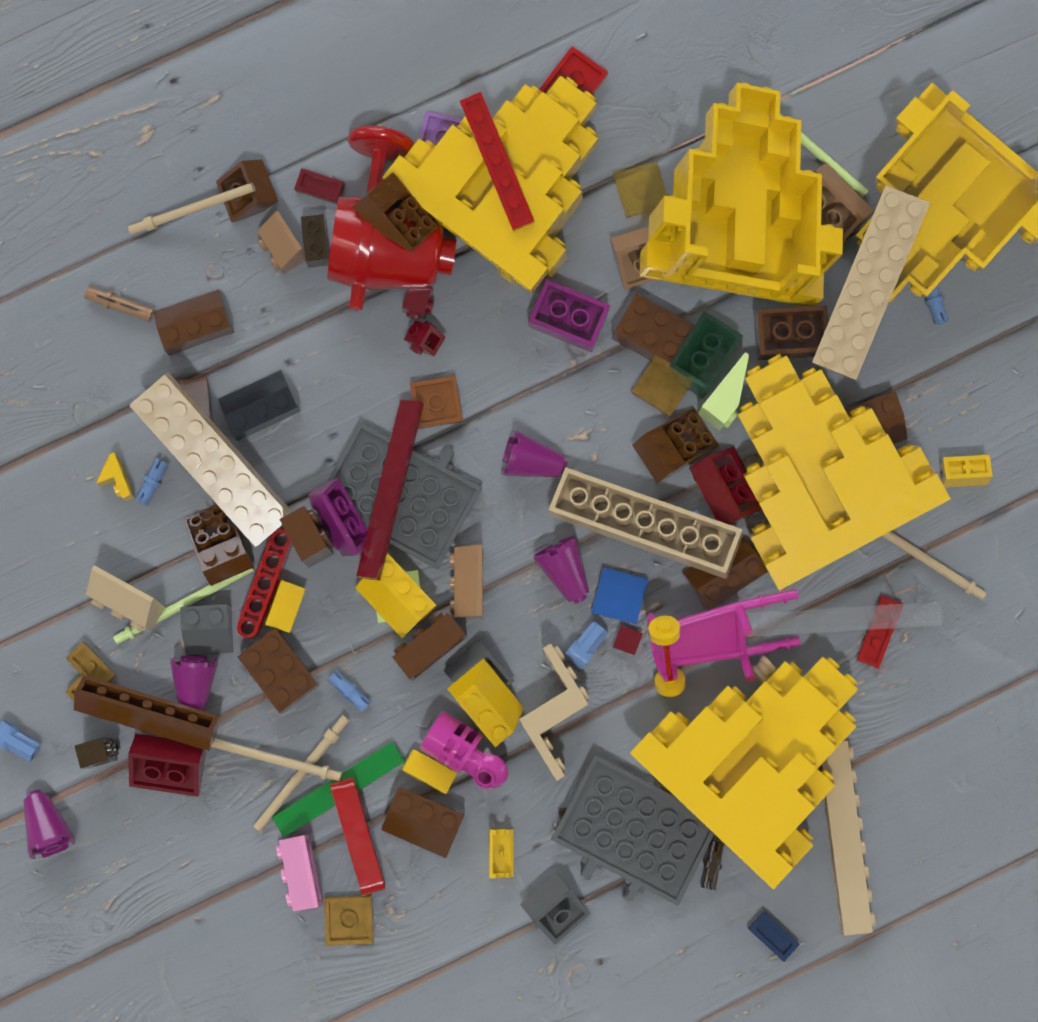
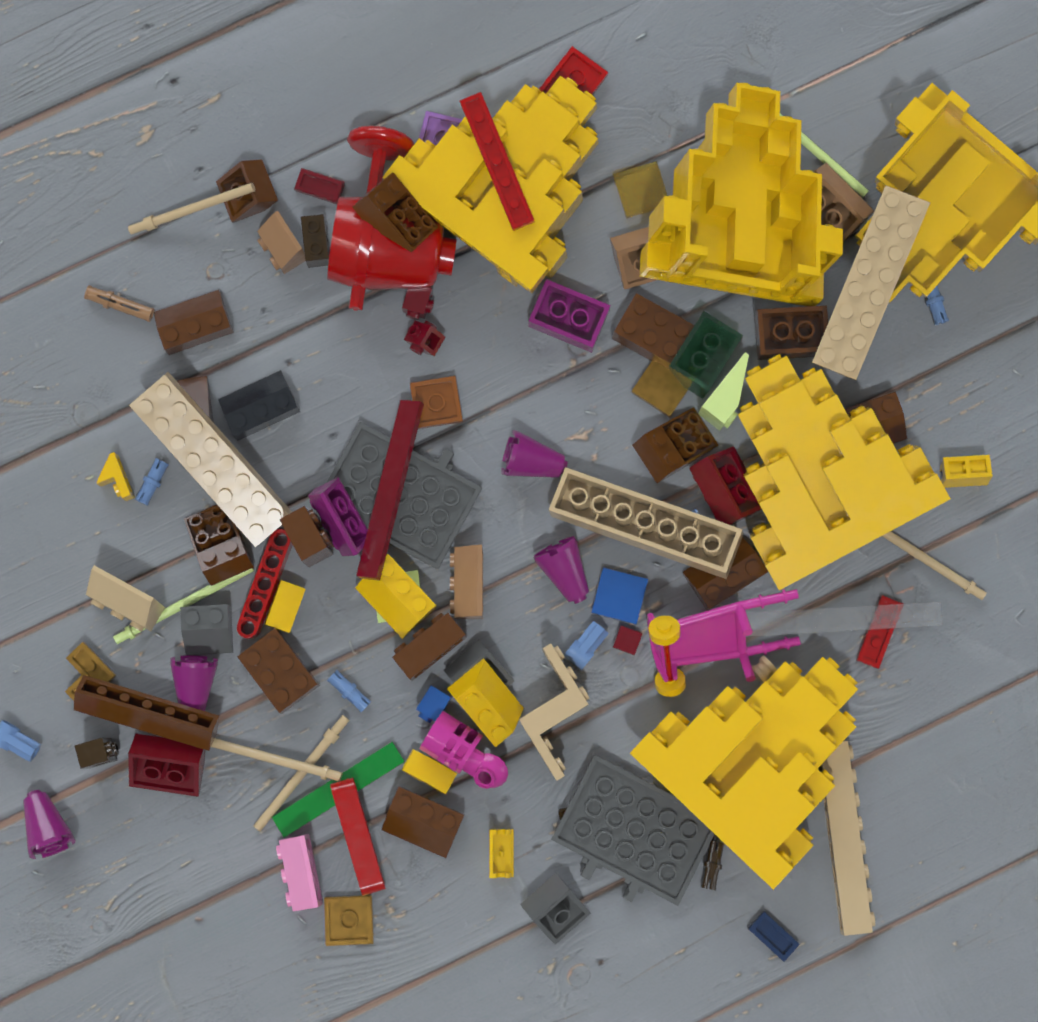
(433, 704): none -> blue brick

